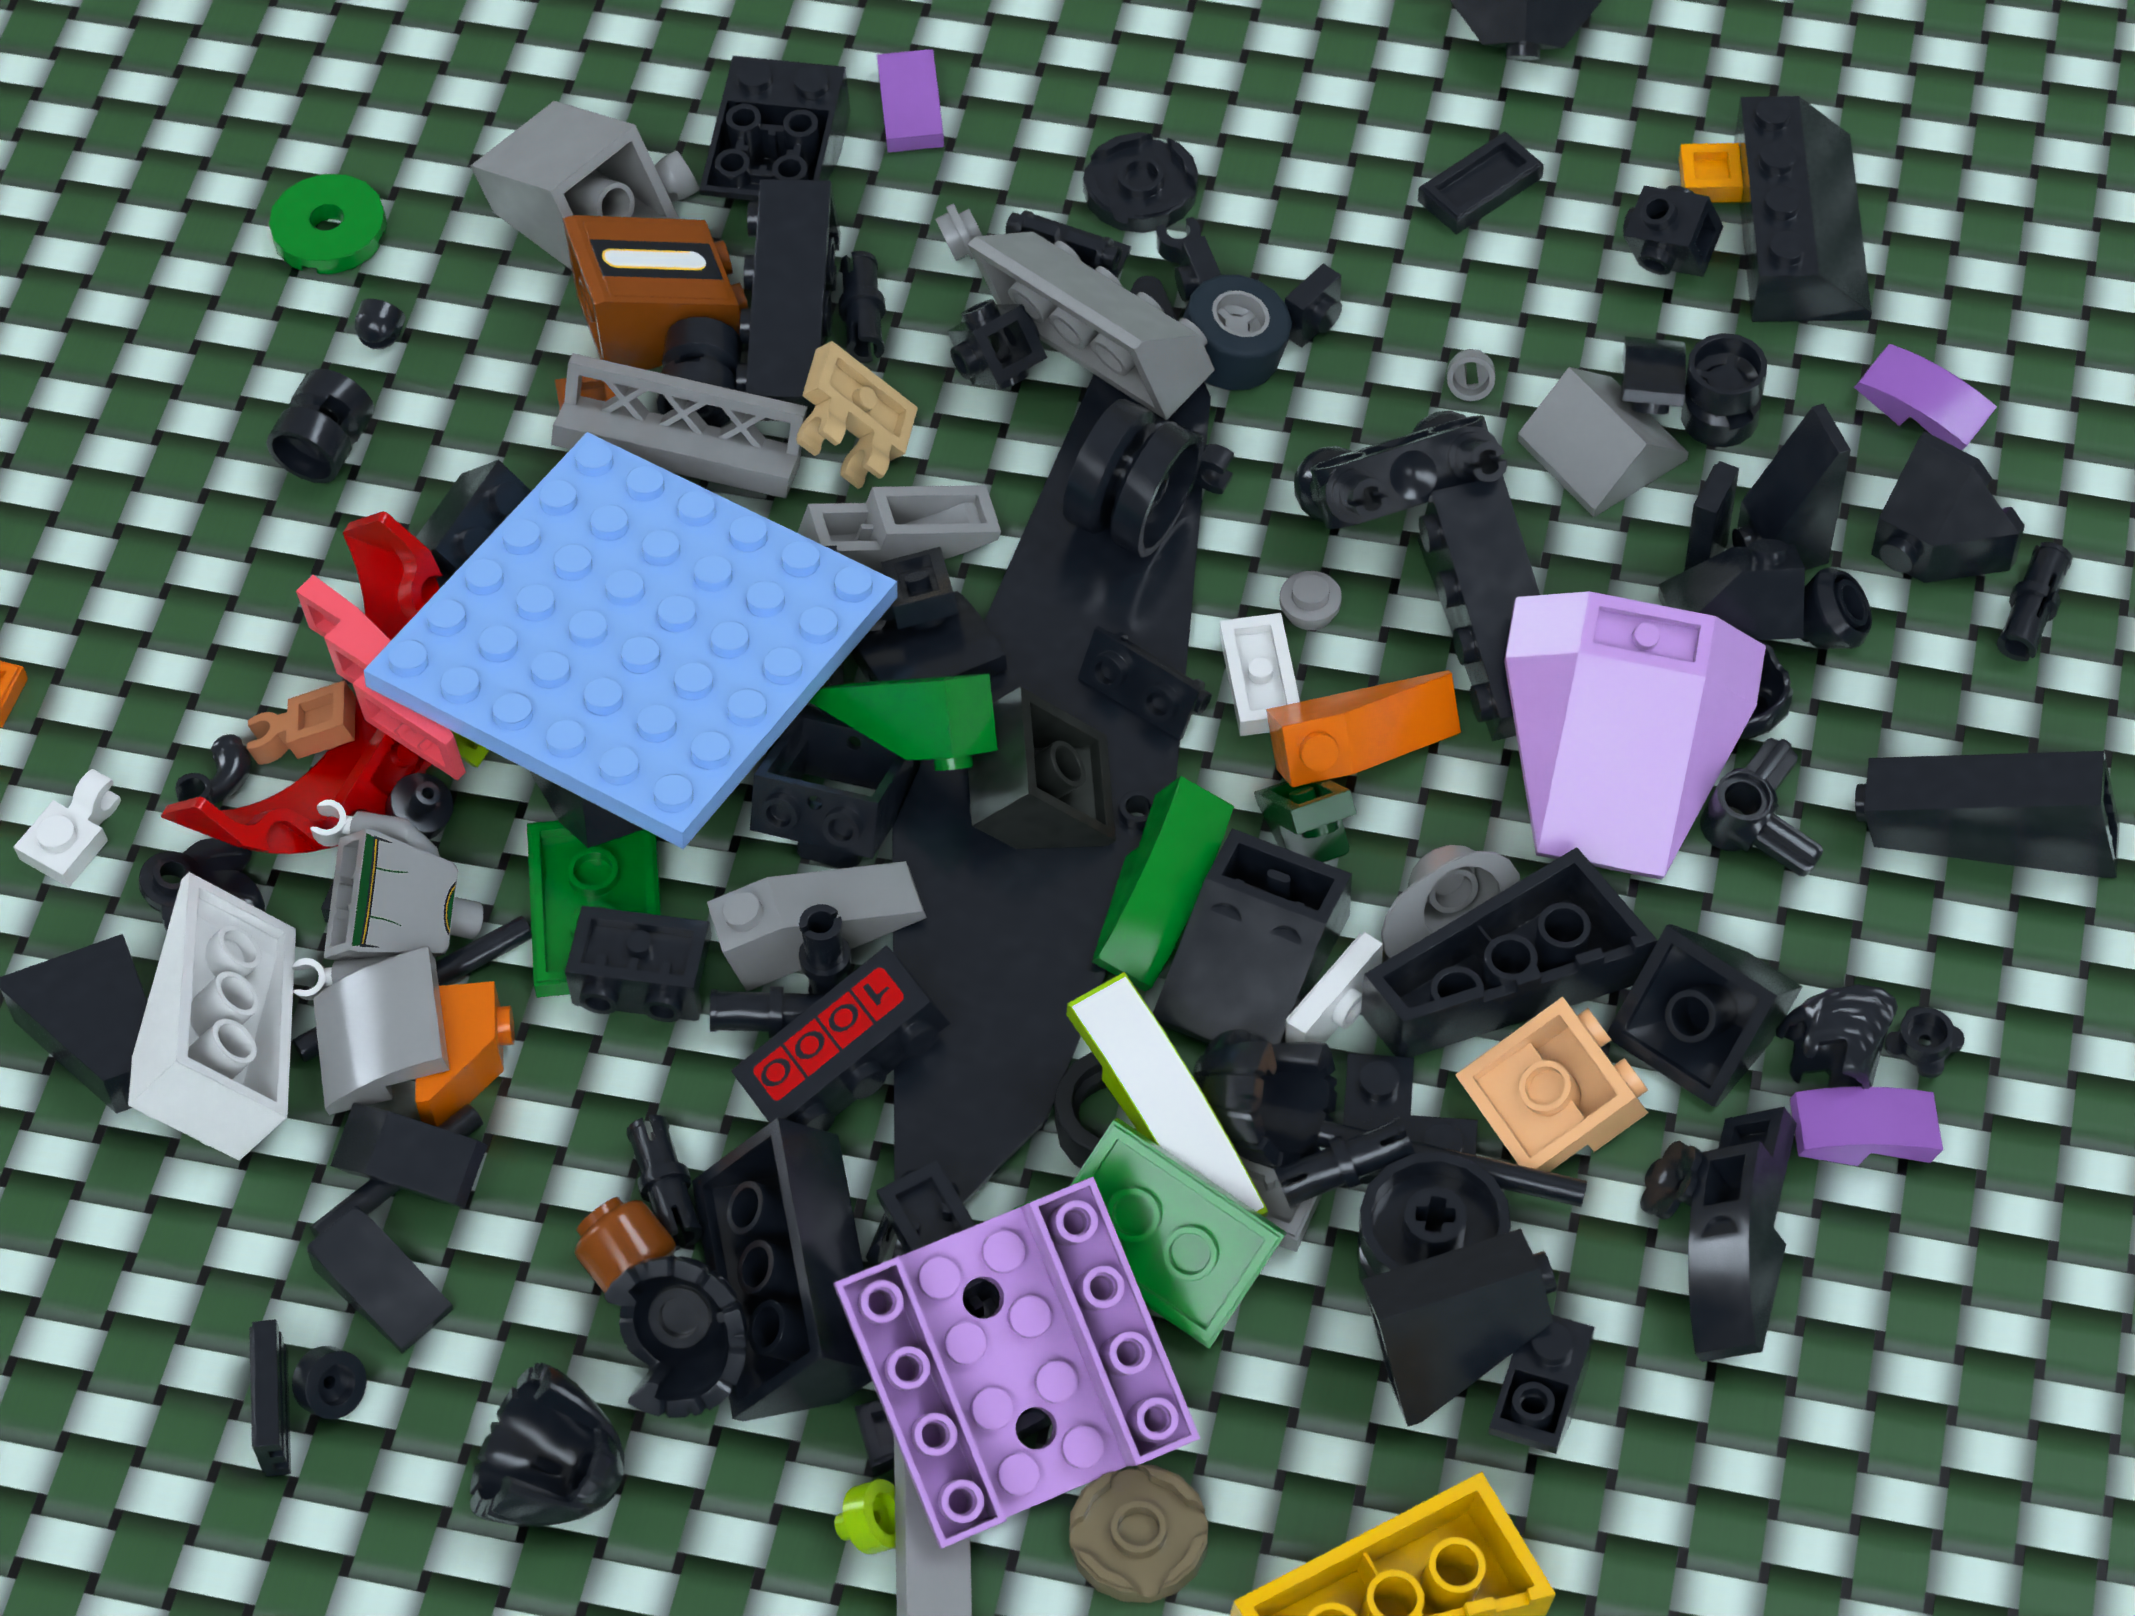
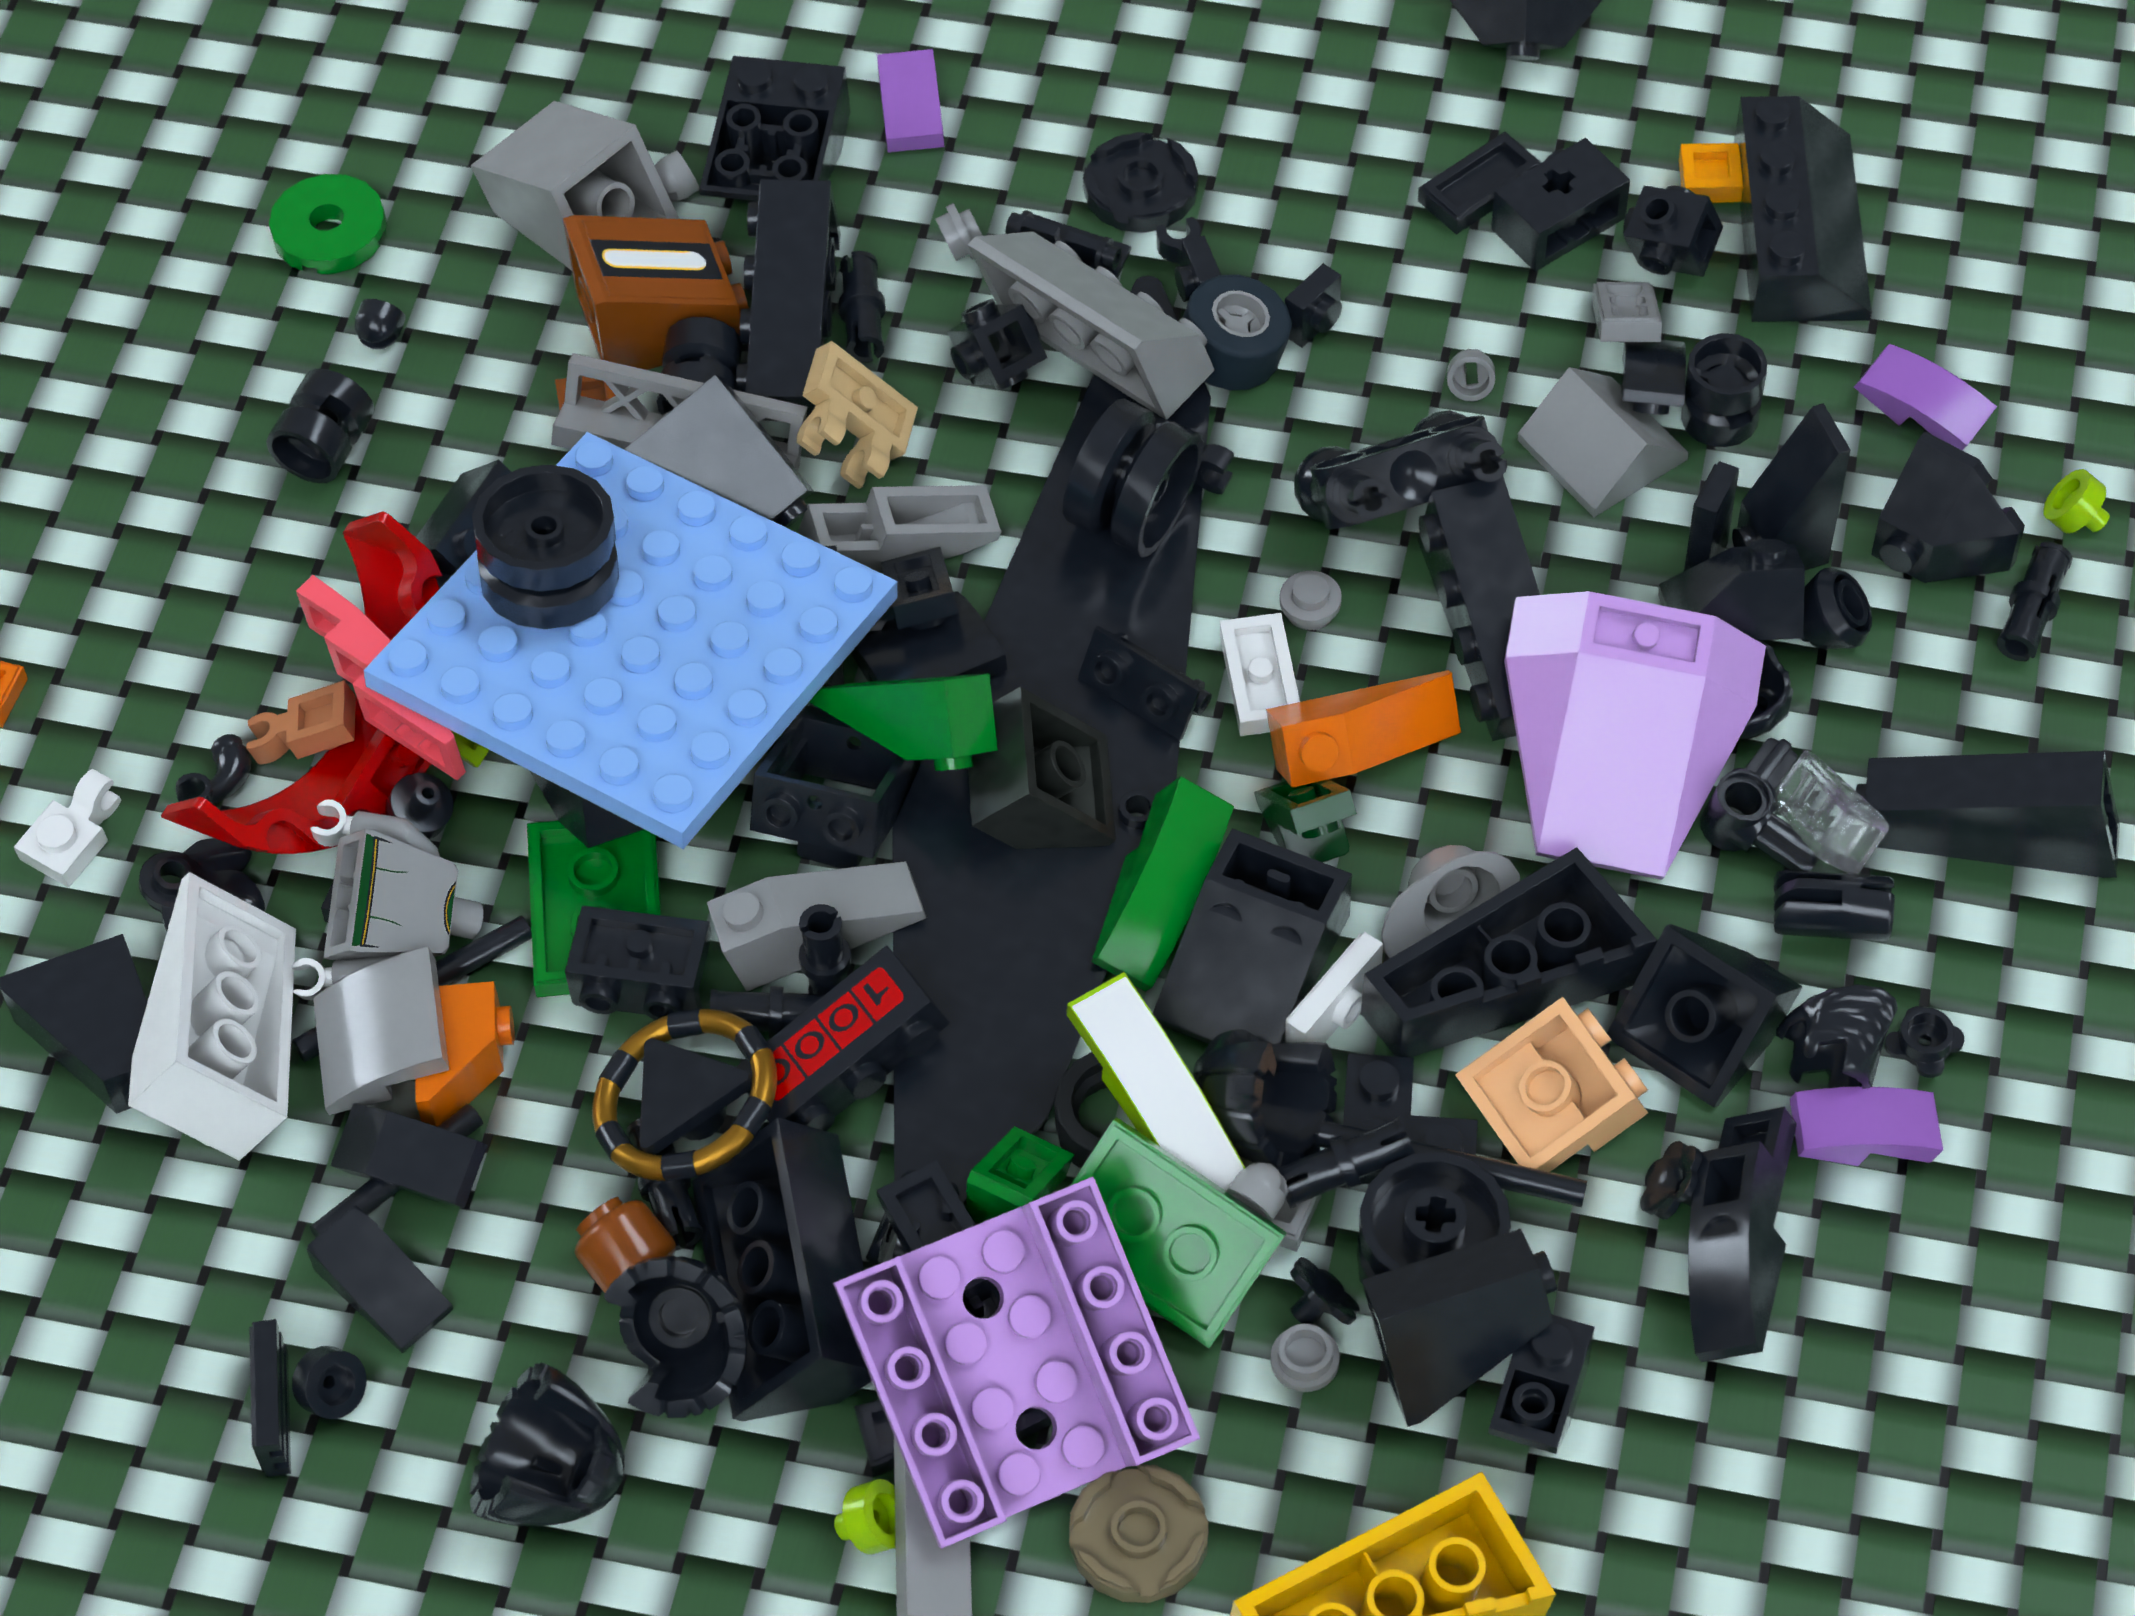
(546, 546): none -> black wheel
(685, 1095): none -> piece
(726, 451): none -> slope
(1015, 1174): none -> green slope
(1260, 1188): none -> light grey hinge
(1305, 1358): none -> light grey plate
(1321, 1295): none -> black plant
(1560, 204): none -> black brick
(1626, 312): none -> light grey plate
(1833, 905): none -> black arm
(1834, 818): none -> clear slope
(2077, 503): none -> lime tile

